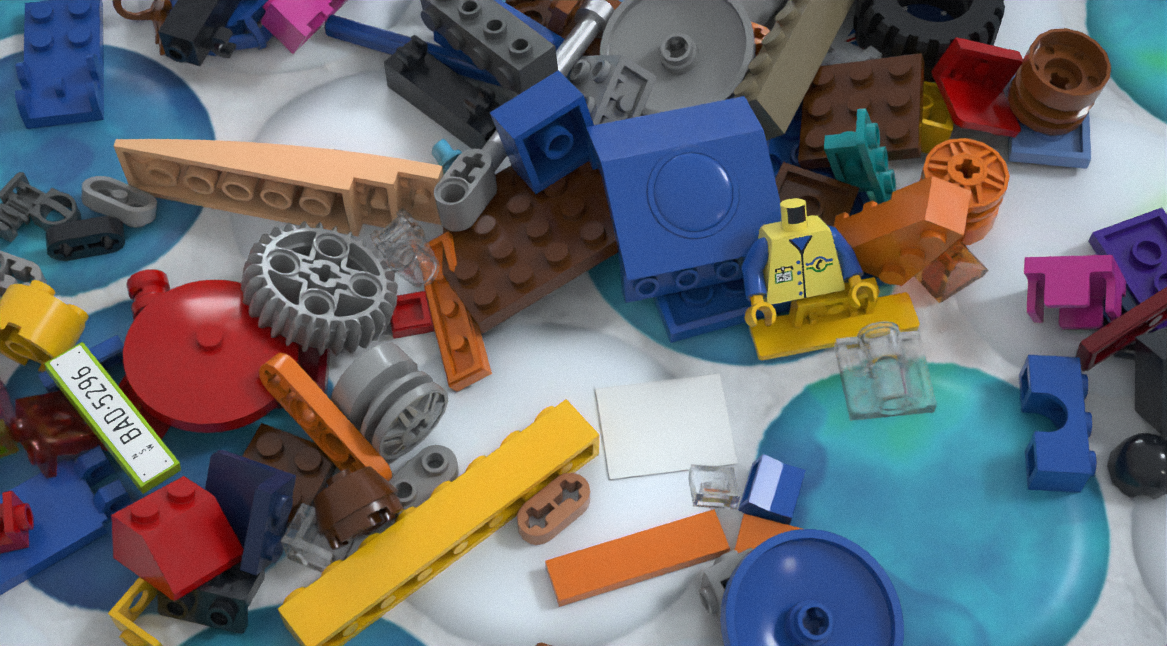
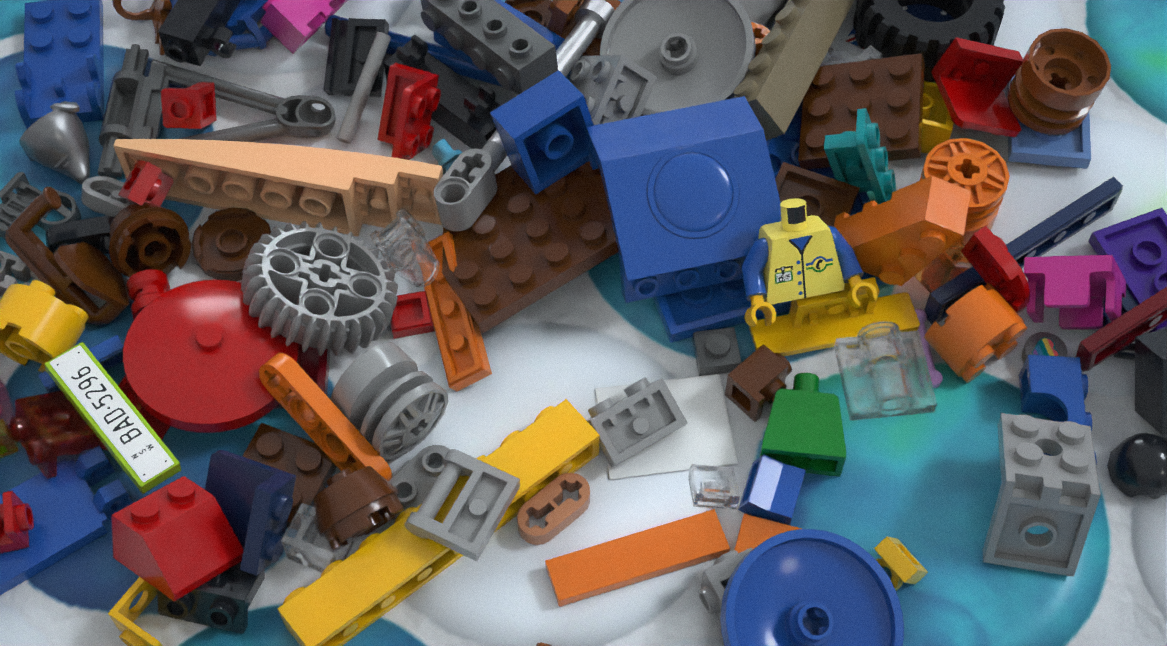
(59, 142): none -> flat silver hat
(70, 267): none -> reddish brown piece
(136, 108): none -> dark grey piece
(146, 184): none -> red bracket
(148, 239): none -> reddish brown cone
(189, 106): none -> red bracket
(226, 242): none -> reddish brown tile
(347, 54): none -> black plate
(363, 87): none -> light grey bar
(408, 110): none -> red bracket
(474, 511): none -> light grey plate
(636, 420): none -> light grey bracket
(716, 351): none -> dark grey plate
(757, 381): none -> reddish brown brick
(806, 428): none -> green torso
(900, 562): none -> yellow tile
(936, 376): none -> lavender hinge
(976, 330): none -> orange brick
(997, 266): none -> red plate
(1032, 243): none -> dark blue tile
(1044, 344): none -> tile
(1044, 492): none -> light grey bracket

